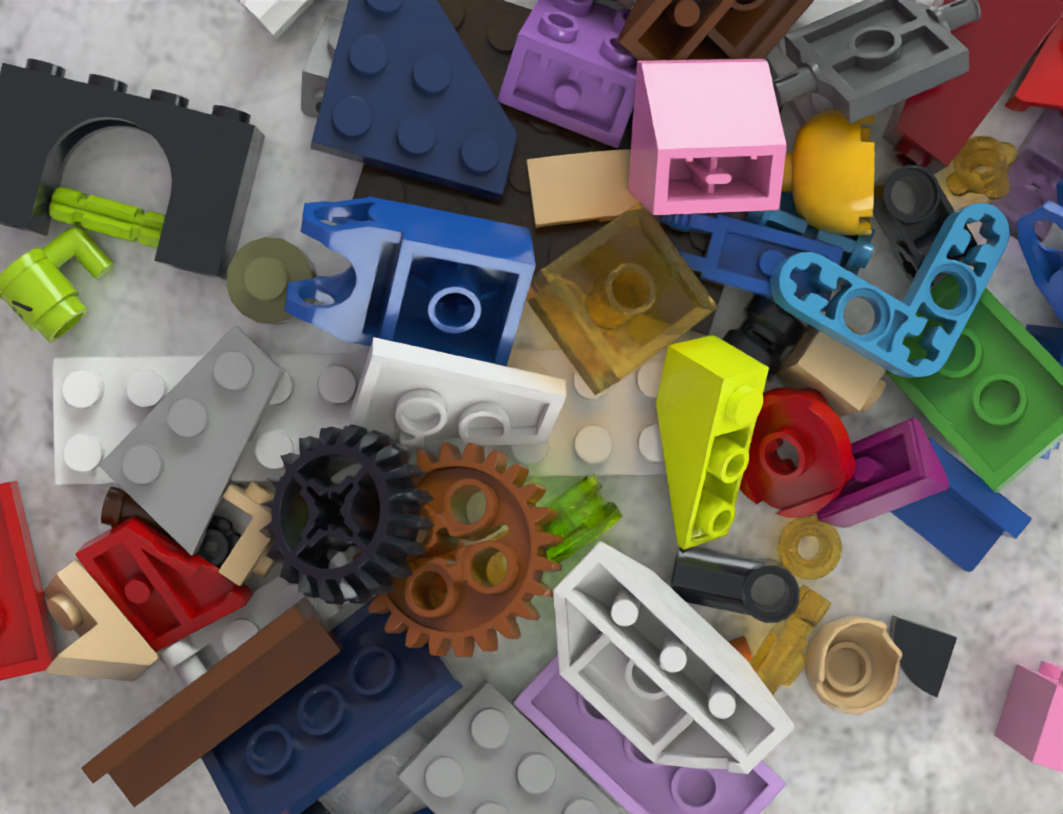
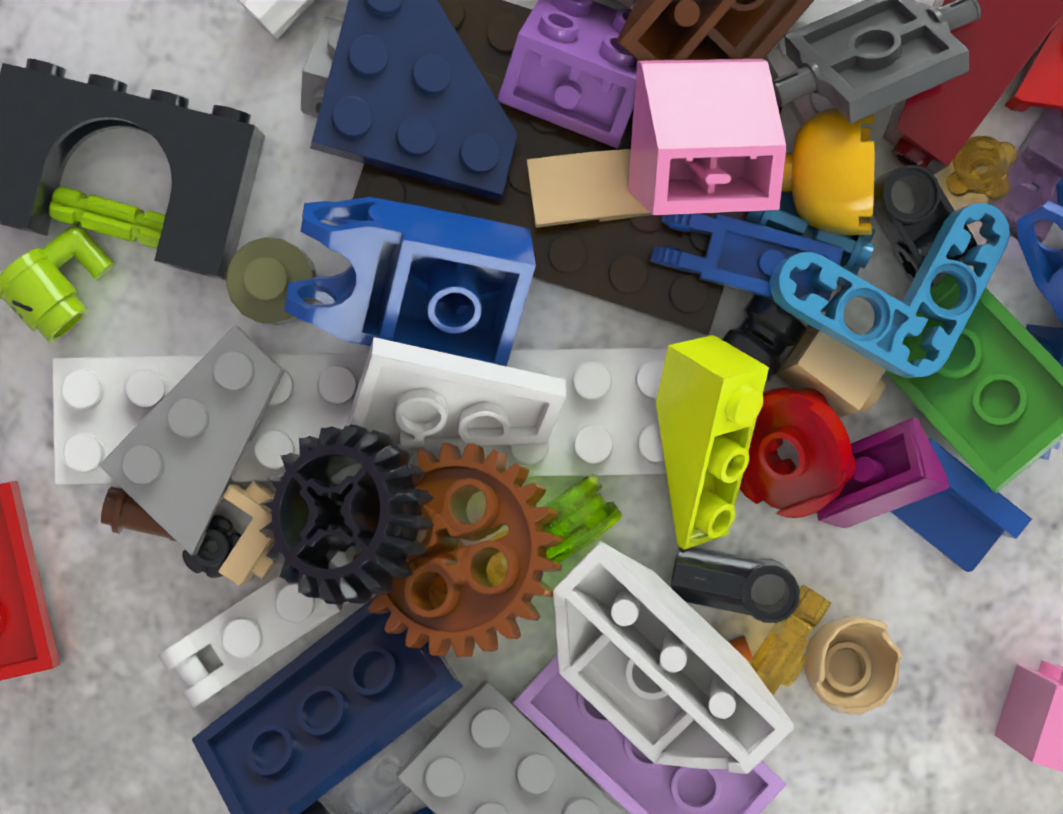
(107, 641): tan slope -> none
(159, 582): red wing -> none
(217, 703): reddish brown fence -> none
(618, 298): clear yellow slope -> none
(826, 557): clear yellow plate -> none
(924, 653): black tile -> none

